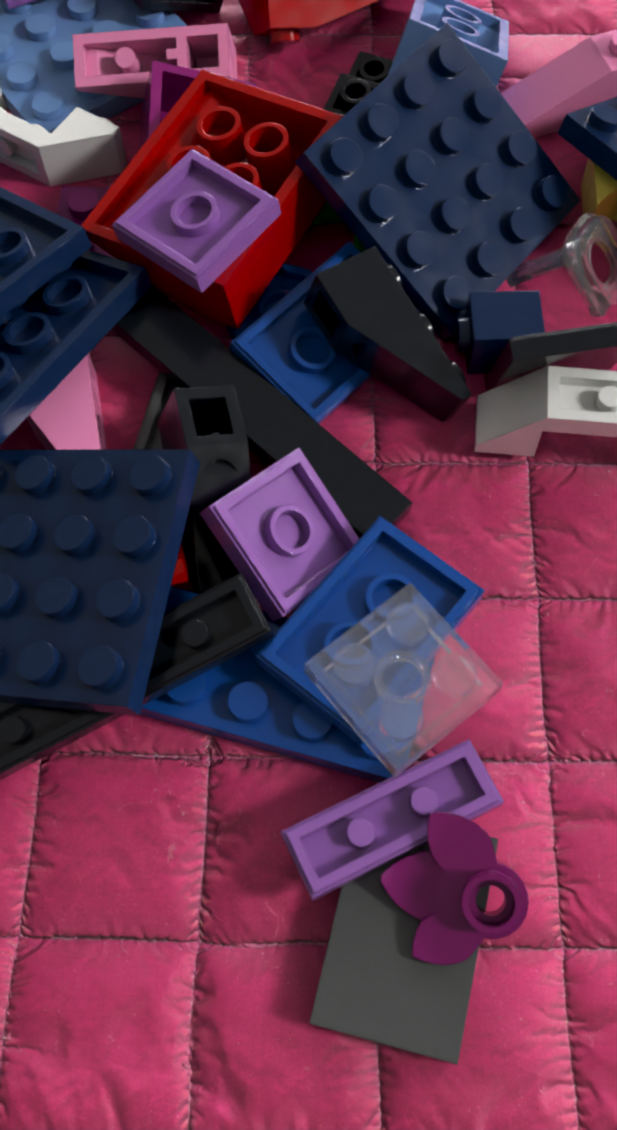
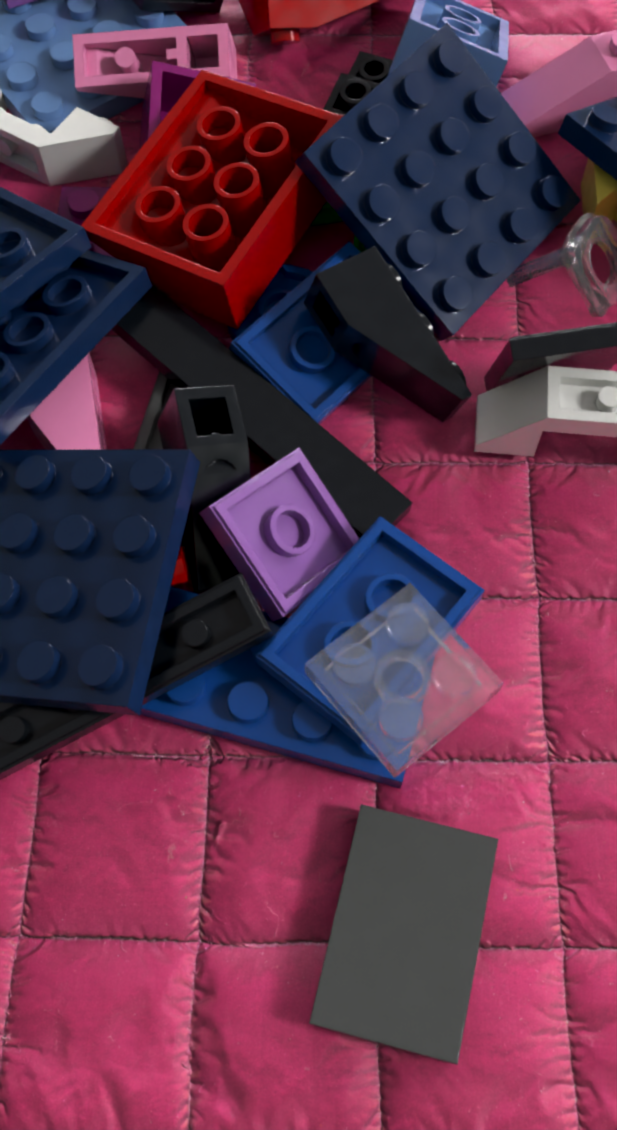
(197, 220): medium lavender tile -> none
(388, 819): medium lavender tile -> none
(443, 890): magenta plate -> none
(492, 321): dark blue brick -> none

